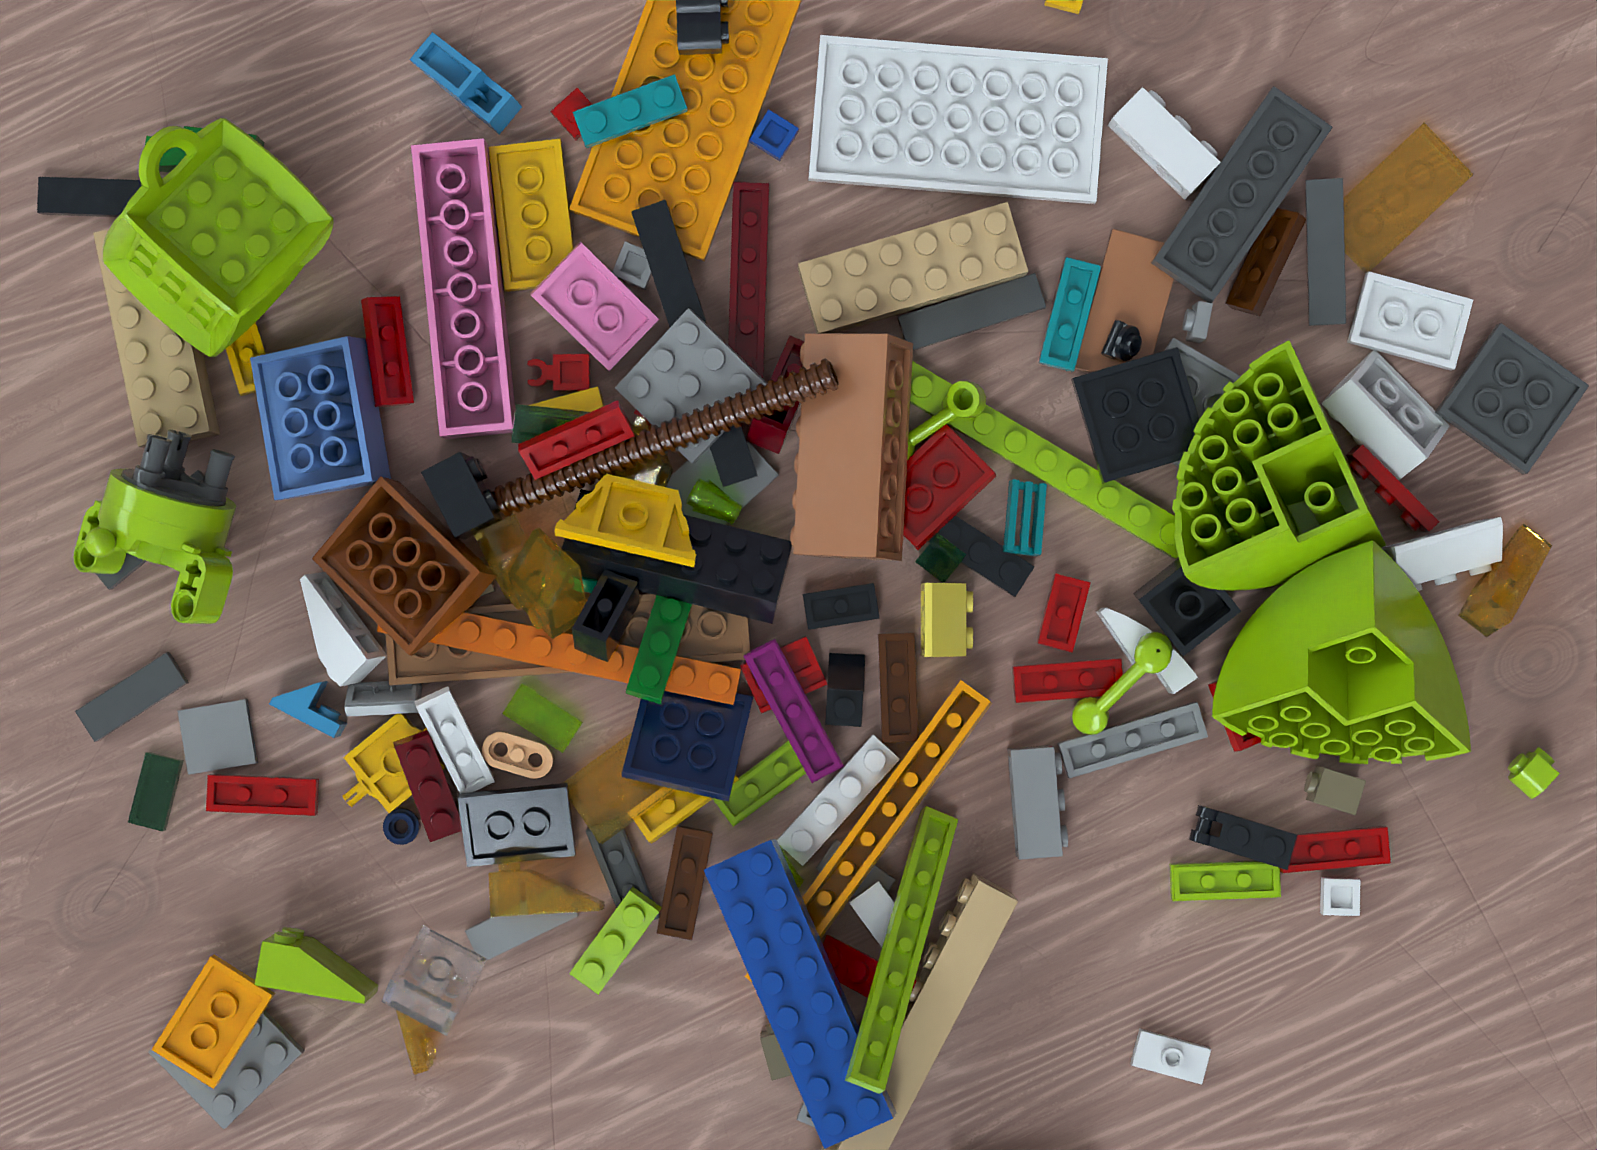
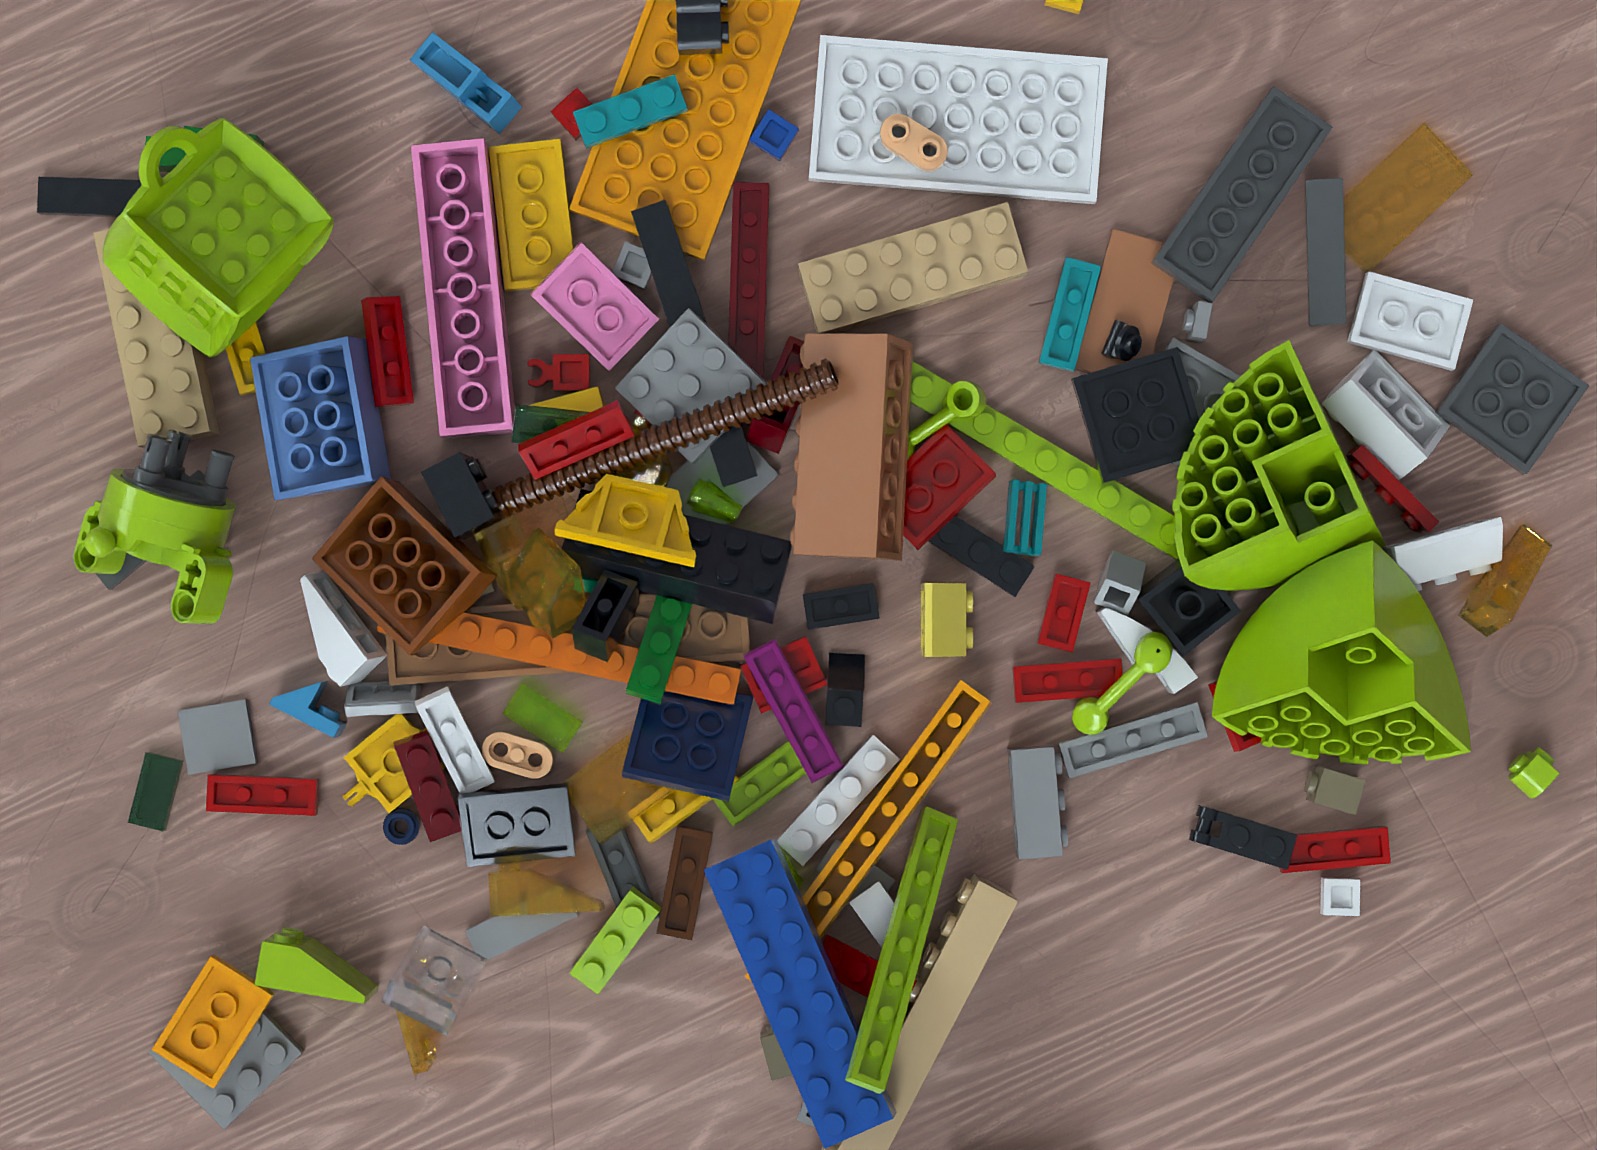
(131, 696): dark grey tile -> none
(898, 687): reddish brown plate -> none
(912, 143): none -> light nougat plate
(940, 558): clear green plate -> none
(972, 312): dark grey tile -> none
(1120, 582): none -> light grey brick
(1164, 142): white brick -> none
(1170, 1056): white plate -> none
(1224, 880): lime tile -> none
(1265, 262): reddish brown plate -> none

